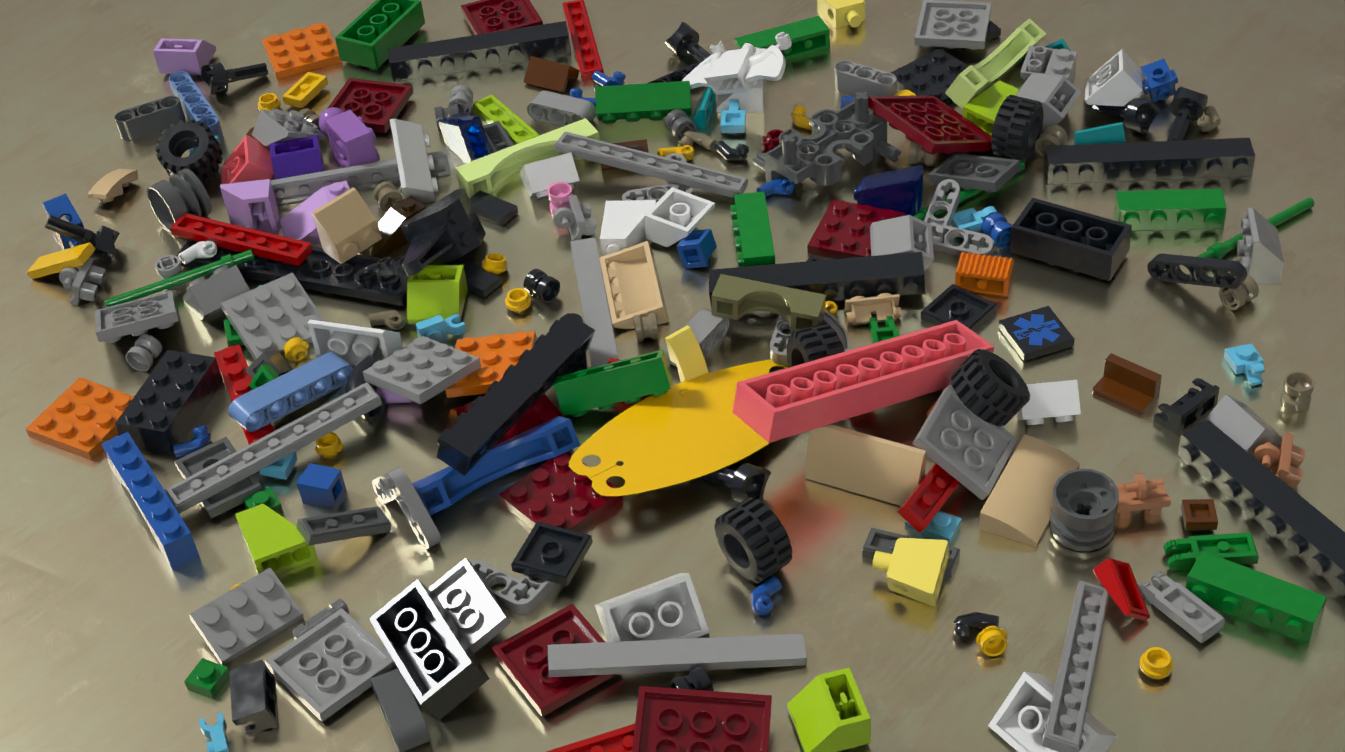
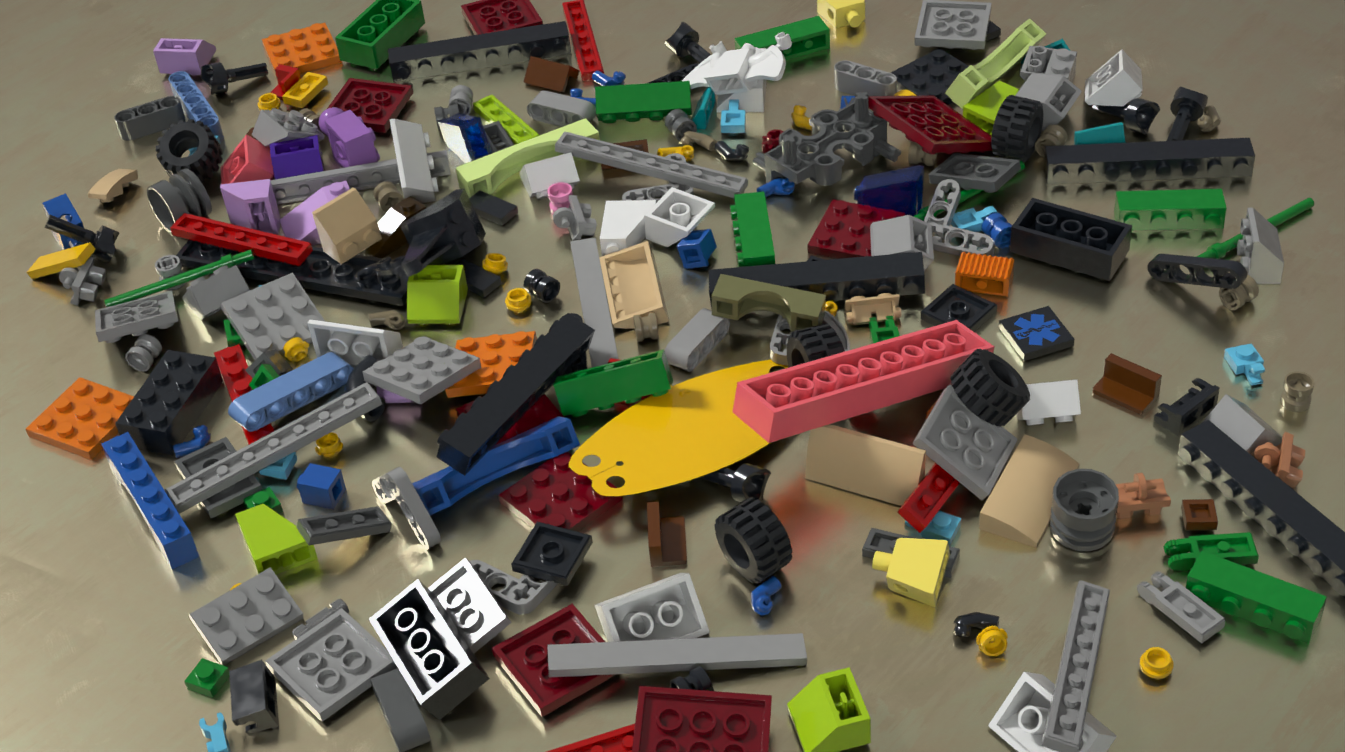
(198, 250): white arm -> none
(286, 77): none -> red panel
(437, 328): medium azure plate -> none
(665, 538): none -> reddish brown panel
(686, 353): light yellow slope -> none
(1122, 587): red slope -> none
(1158, 80): blue brick -> none

